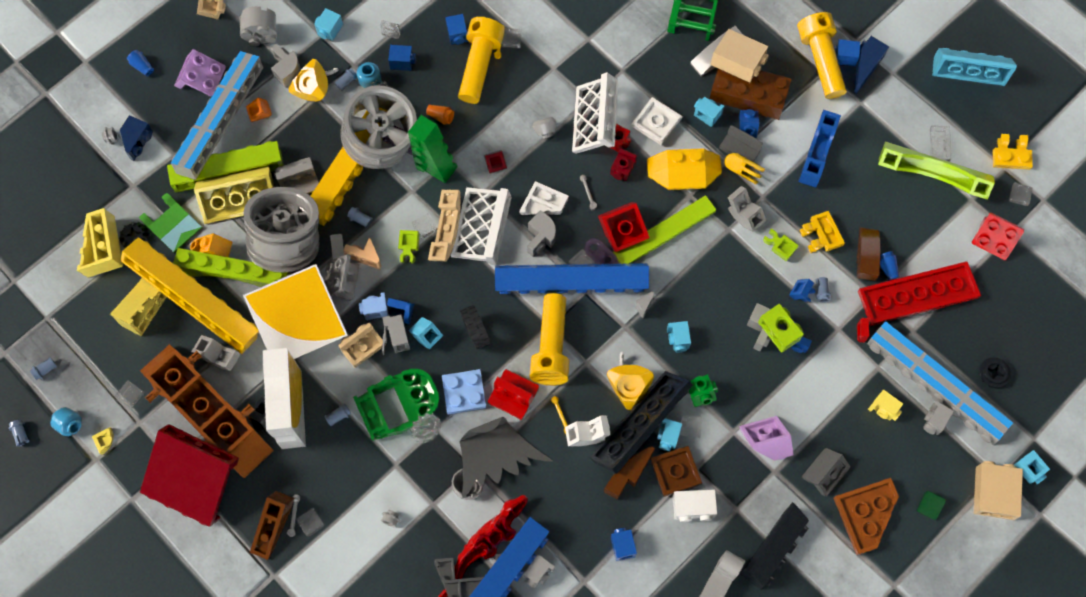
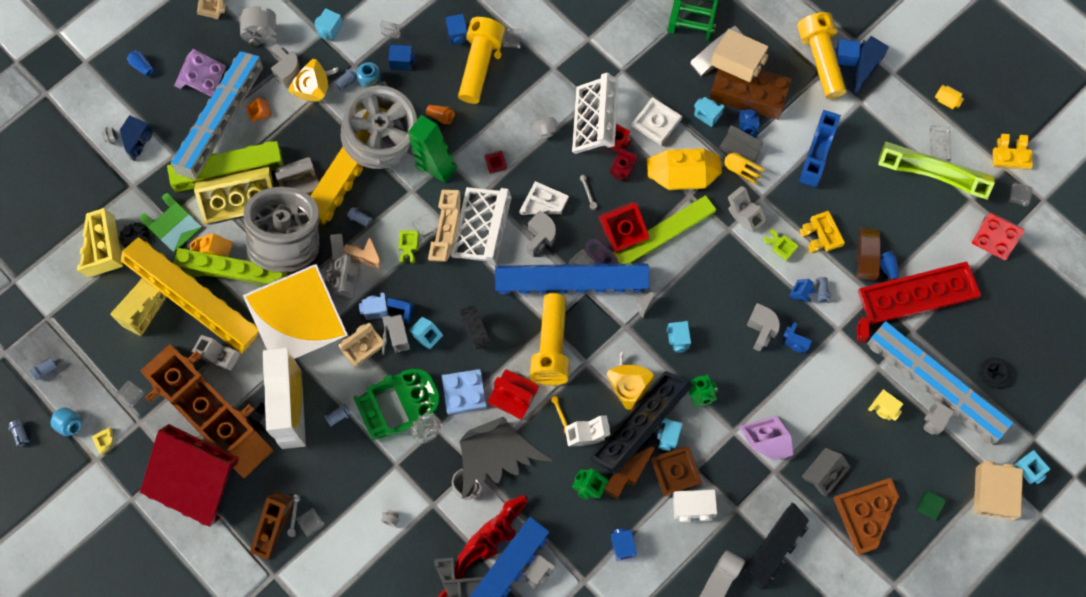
(589, 483): none -> green brick
(781, 338): lime brick -> none
(949, 97): none -> yellow brick
(973, 66): medium azure slope -> none

